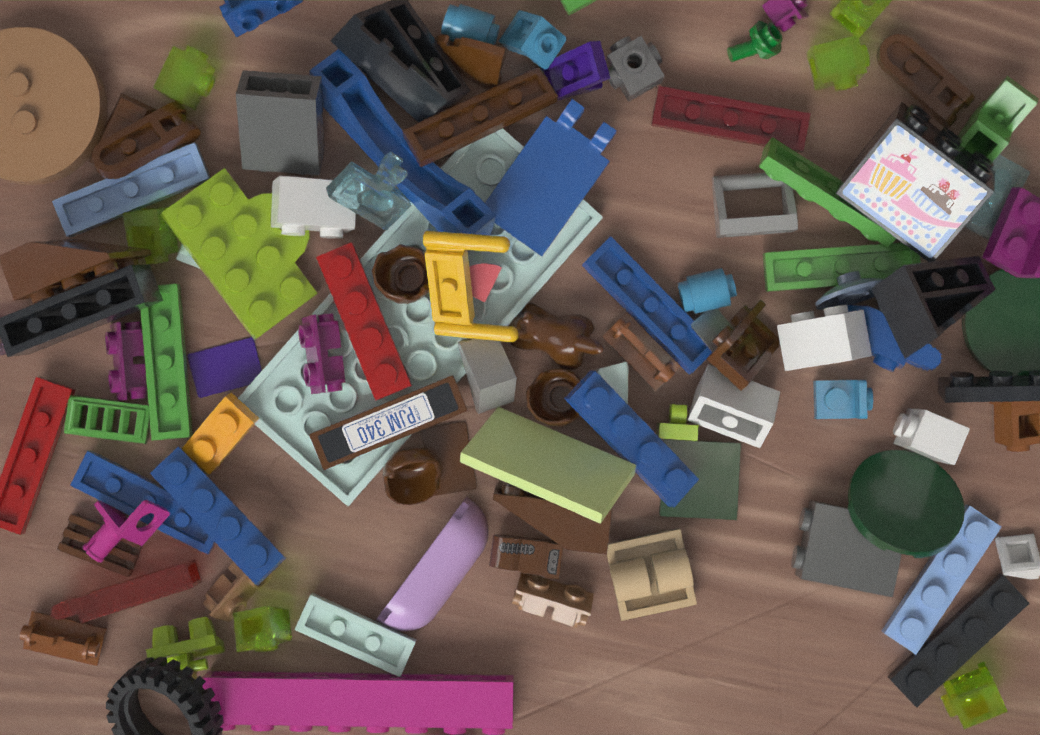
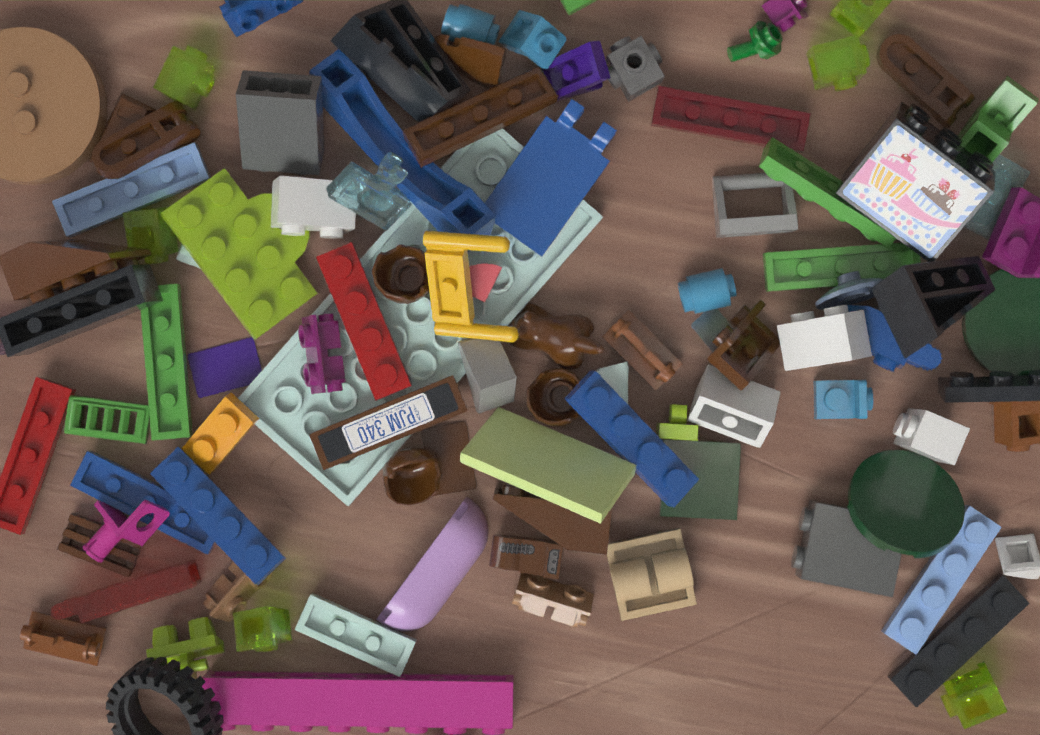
(126, 375): magenta hinge -> none
(647, 304): blue plate -> none

